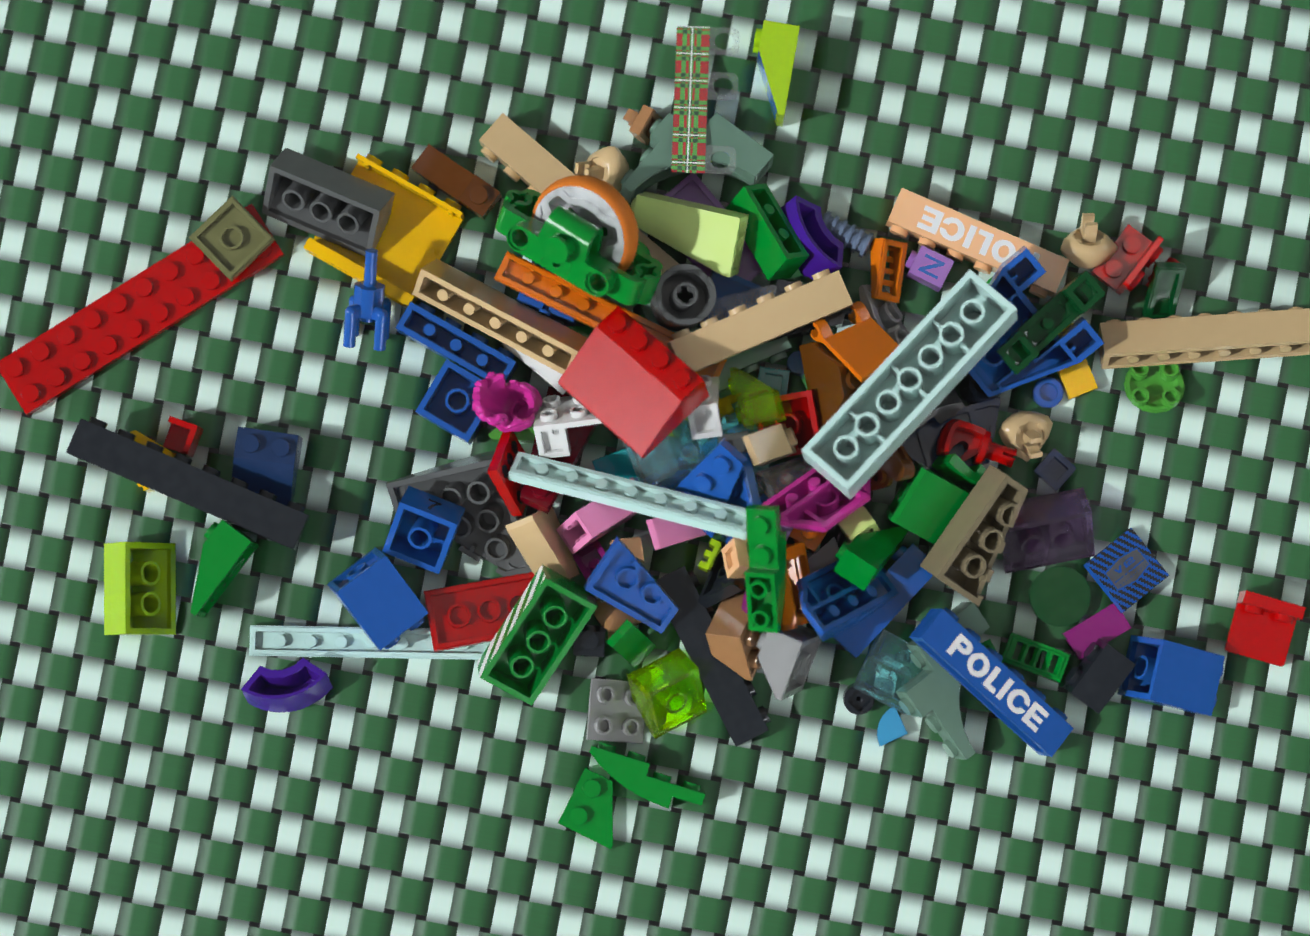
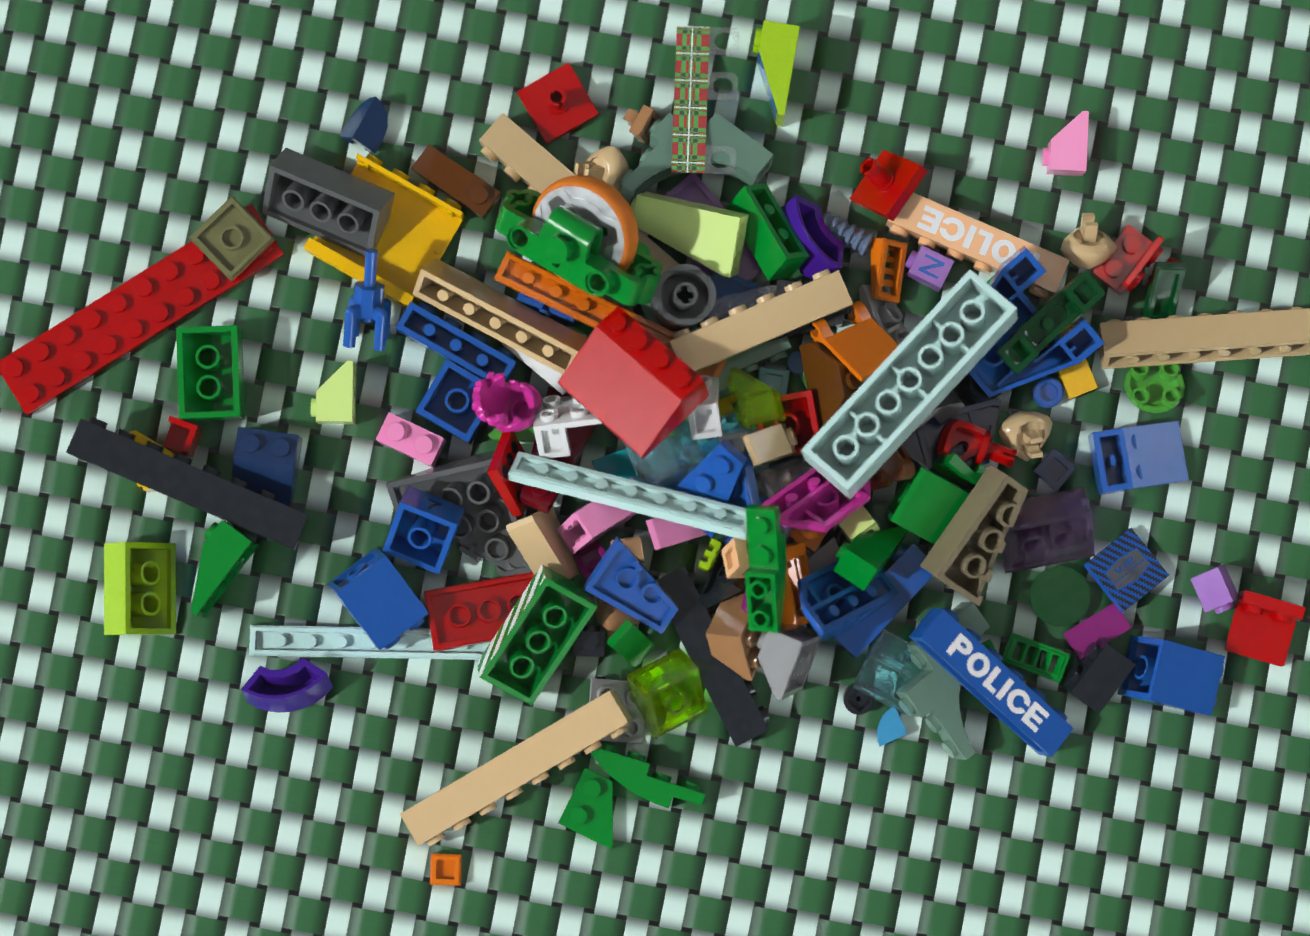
(210, 373): none -> green slope
(337, 397): none -> yellowish green slope
(367, 125): none -> dark blue brick
(411, 440): none -> bright pink brick
(445, 869): none -> orange tile
(516, 767): none -> tan brick
(557, 103): none -> red tile
(887, 184): none -> red tile
(1068, 149): none -> bright pink slope
(1137, 457): none -> slope
(1215, 589): none -> medium lavender brick

